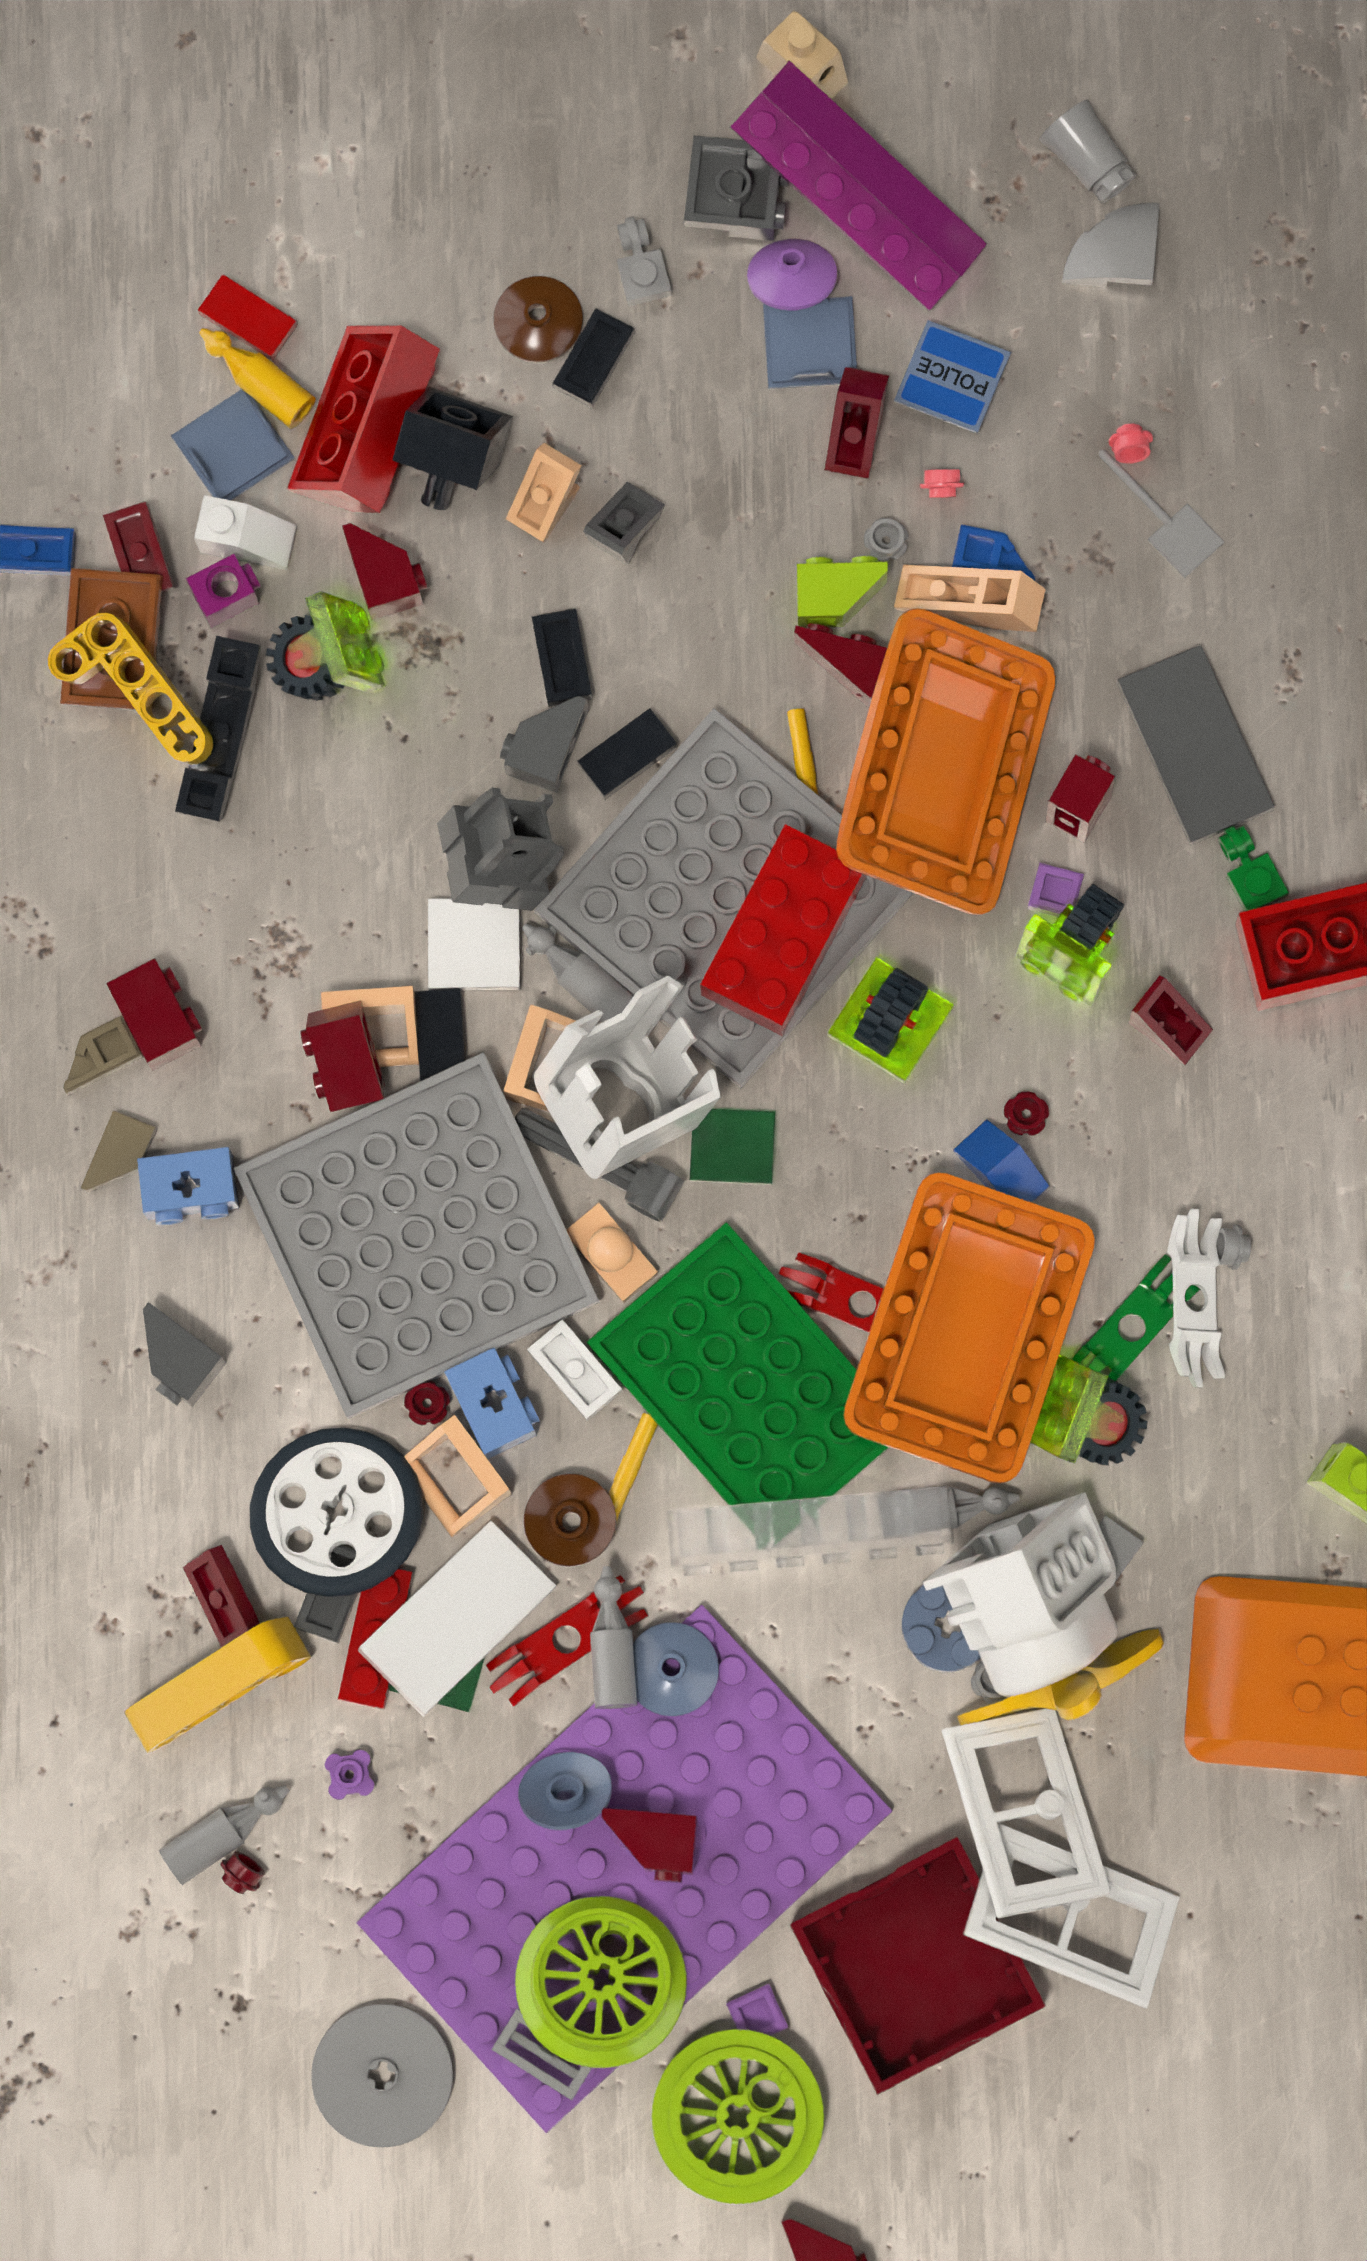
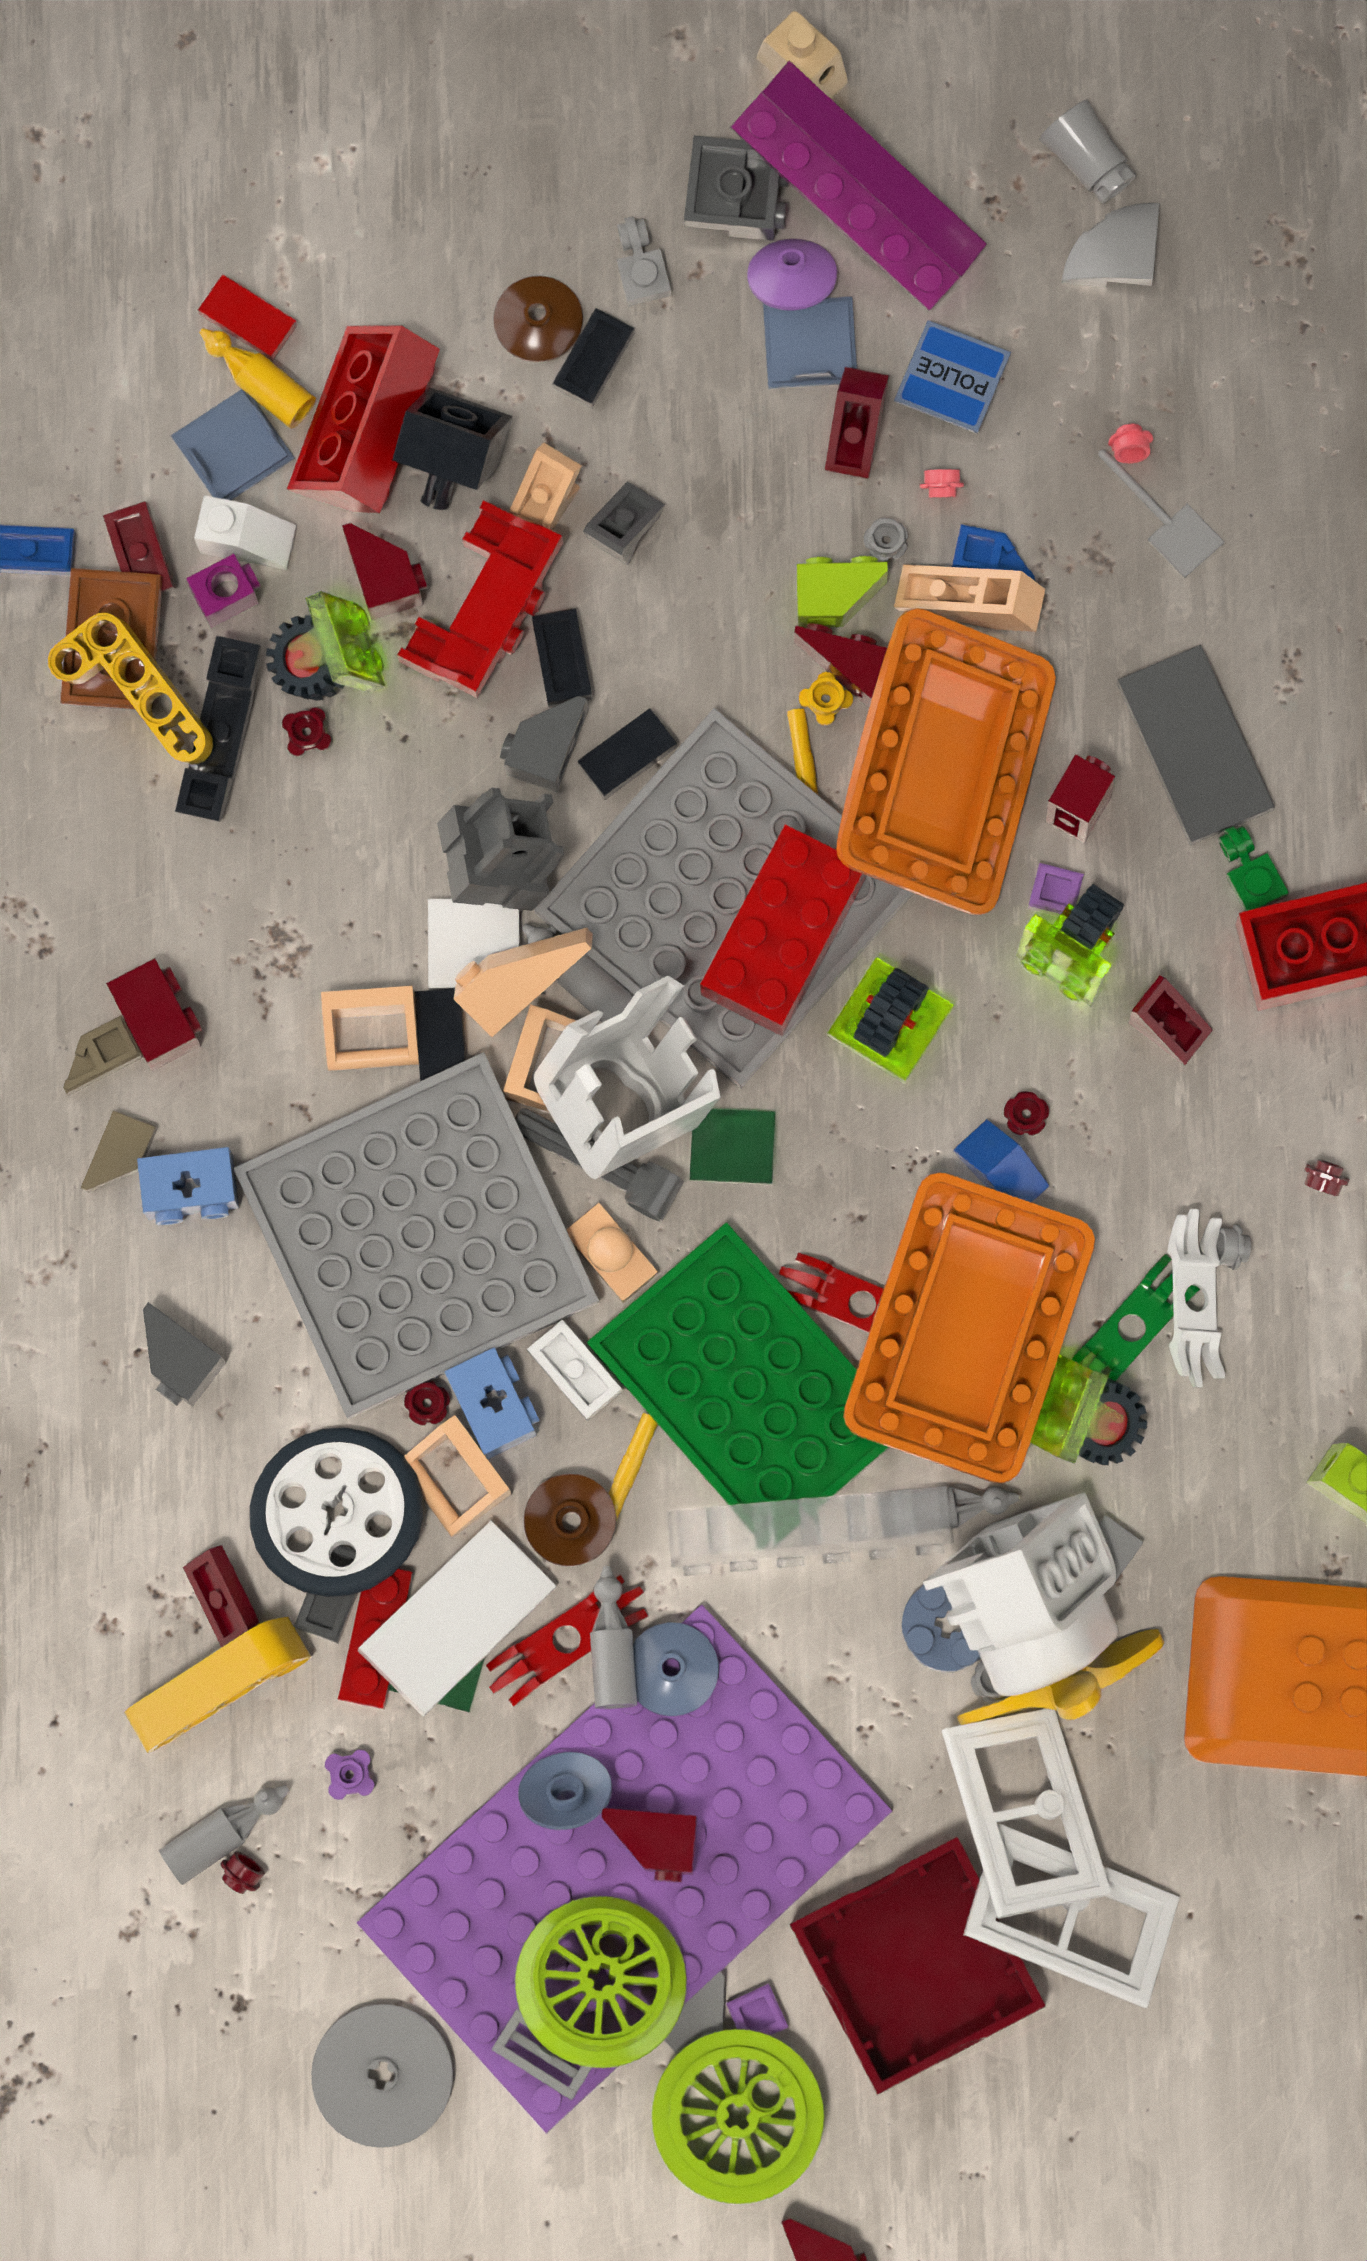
(296, 723): none -> dark red plate
(344, 1056): dark red brick -> none
(495, 606): none -> red bracket
(514, 977): none -> light nougat slope
(699, 2015): none -> light grey tile
(825, 685): none -> yellow plate
(1325, 1177): none -> dark red plate

